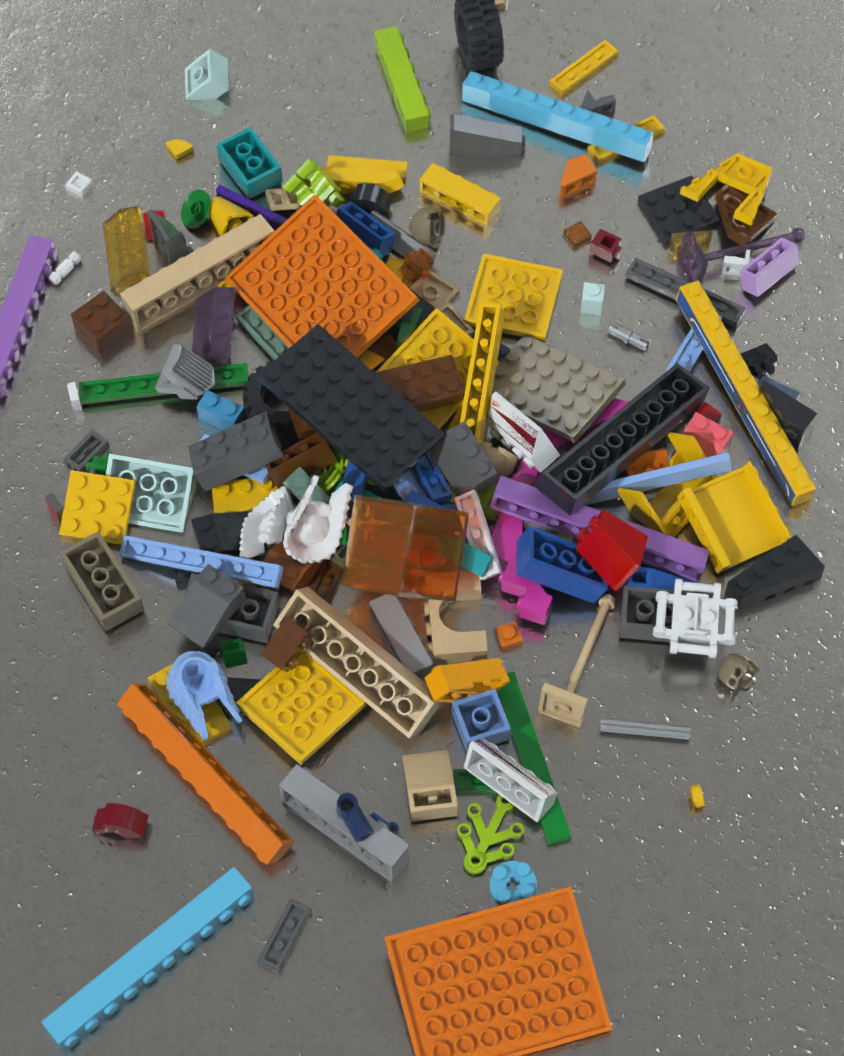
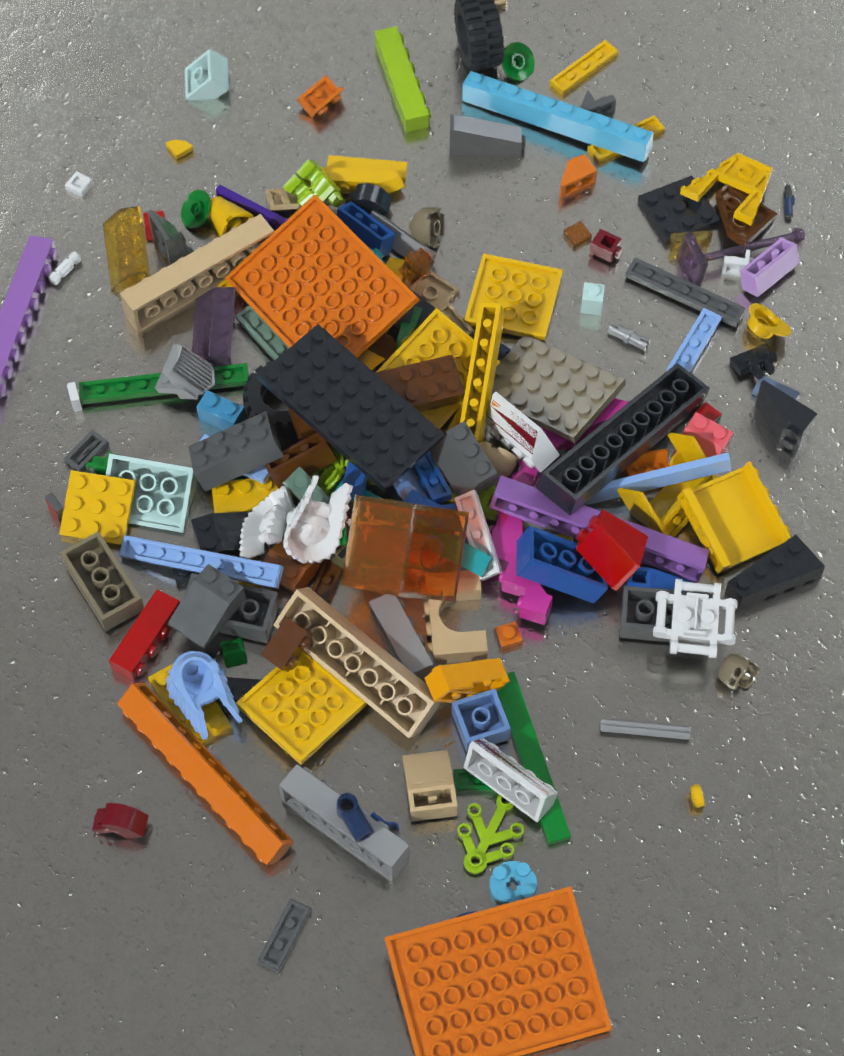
(101, 321): reddish brown brick -> none
(144, 636): none -> red brick
(148, 958): medium azure brick -> none
(249, 163): teal brick -> none
(319, 96): none -> orange bracket
(460, 194): yellow brick -> none
(523, 60): none -> green dish
(565, 704): tan tile -> none
(745, 394): yellow brick -> none
(765, 322): none -> yellow piece
(789, 201): none -> piece

